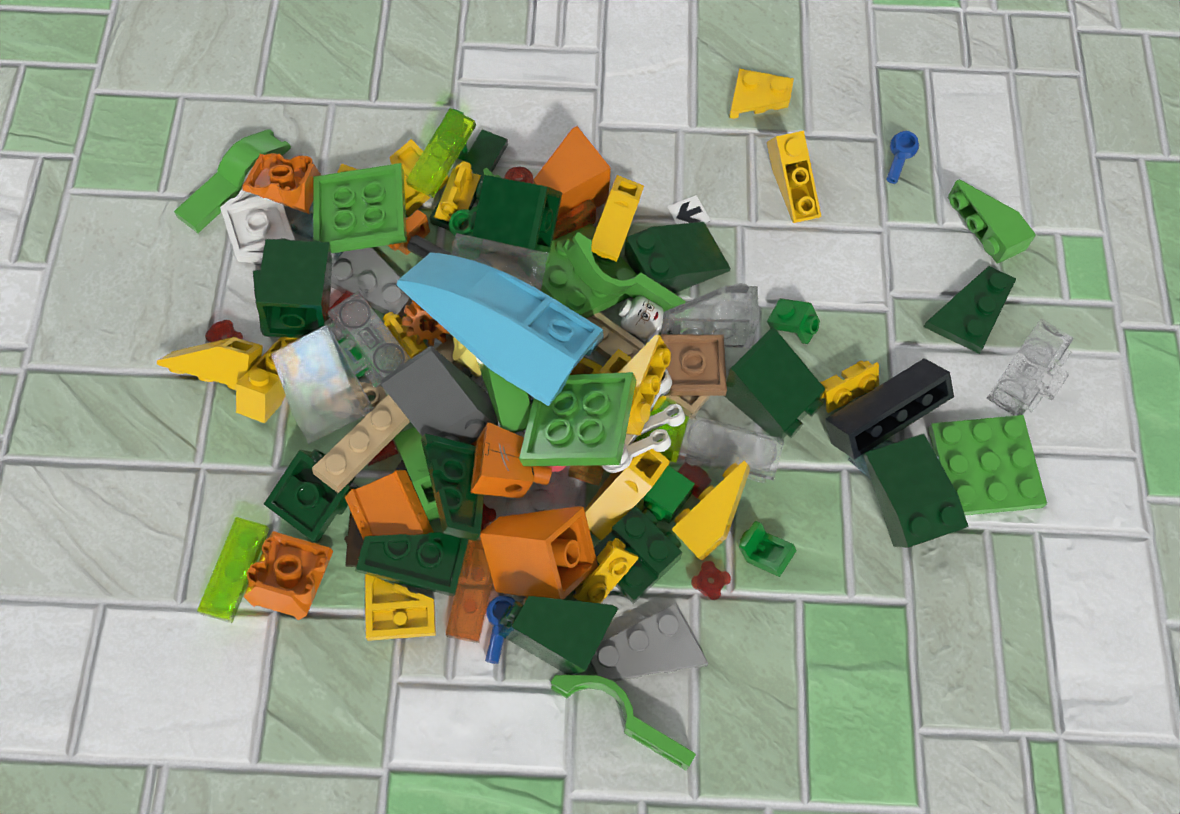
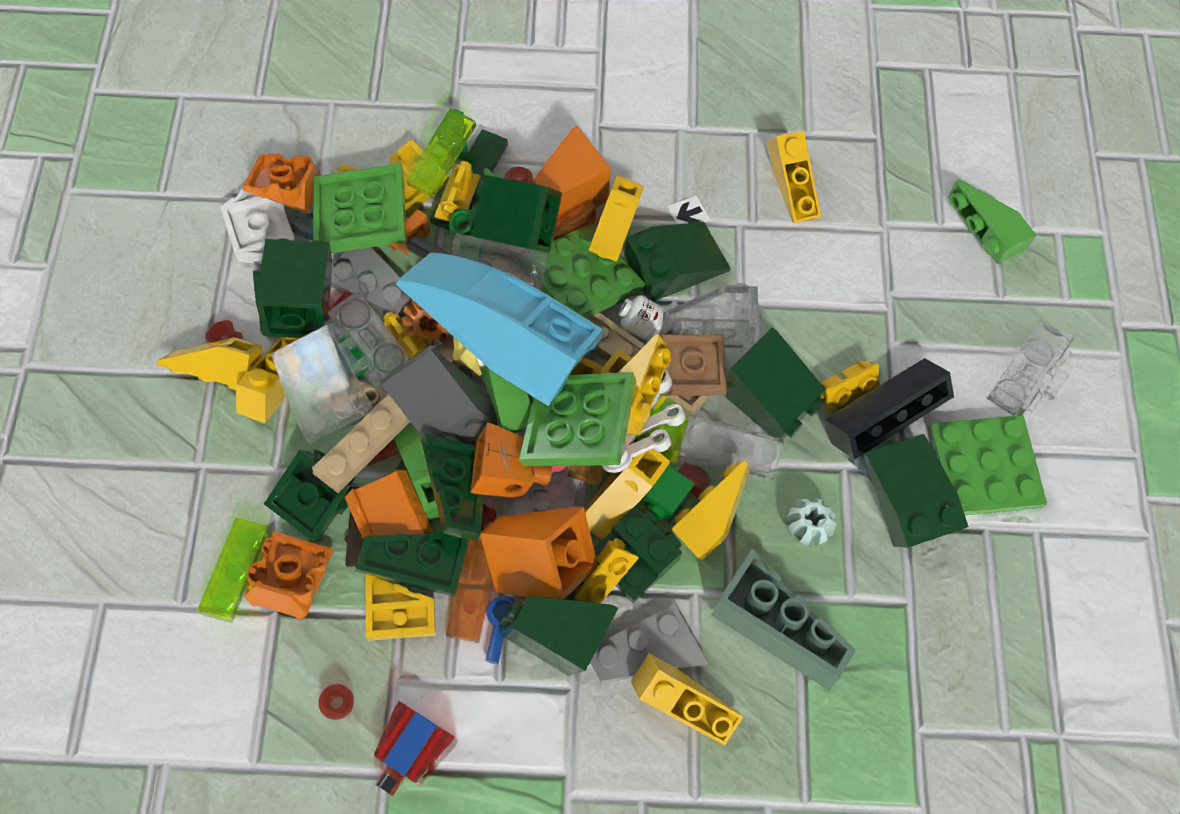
(227, 182): bright green piece -> none
(329, 694): none -> clear red plate
(410, 748): none -> torso
(589, 272): bright green piece -> none
(634, 728): bright green piece -> none
(684, 699): none -> yellow slope
(701, 583): clear red plate -> none
(760, 92): yellow wing -> none
(766, 550): green bracket -> none
(781, 623): none -> sand green wedge
(795, 318): green bracket -> none
(818, 516): none -> light aqua piece
(903, 146): blue plate -> none
(974, 310): dark green wing -> none

